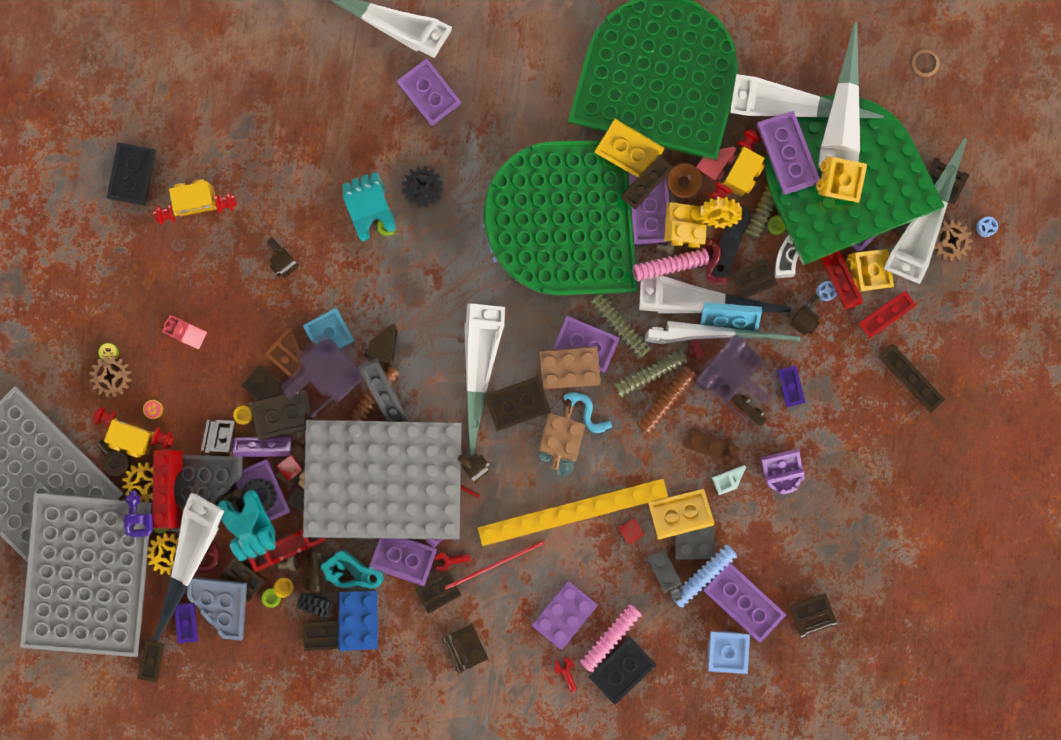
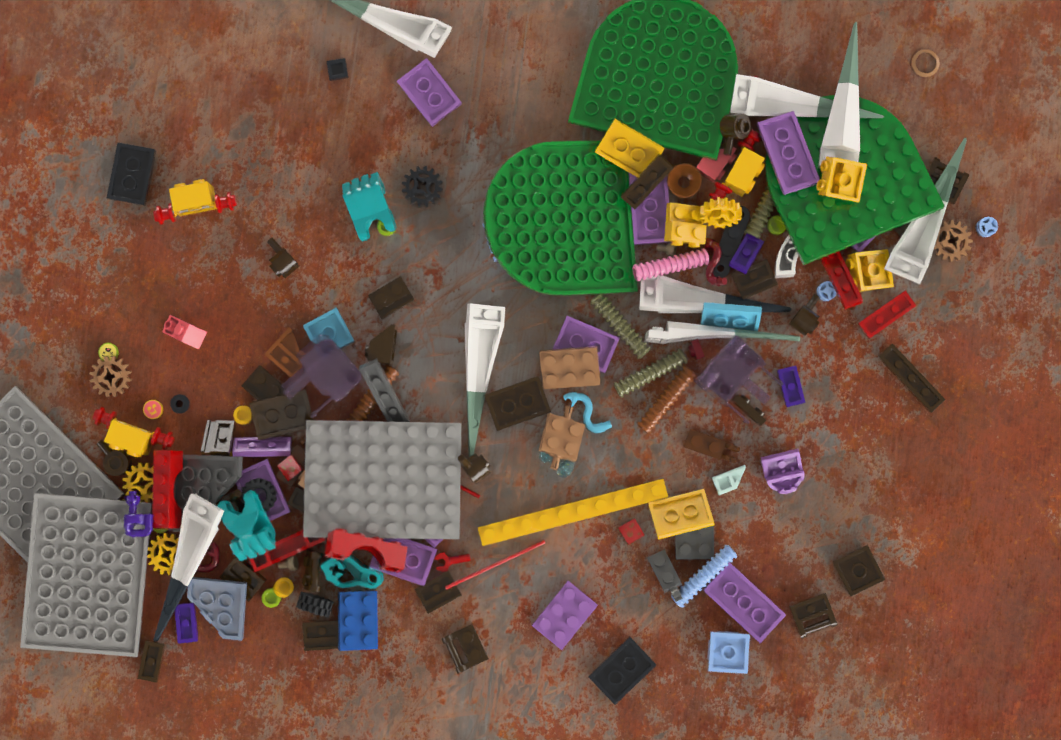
(185, 406): none -> black plate
(337, 69): none -> black plate
(388, 555): none -> arch
(391, 297): none -> dark brown plate
(566, 673): red bar -> none
(610, 638): bright pink piece -> none
(734, 127): none -> dark brown piece
(746, 253): none -> dark purple plate
(859, 570): none -> dark brown plate

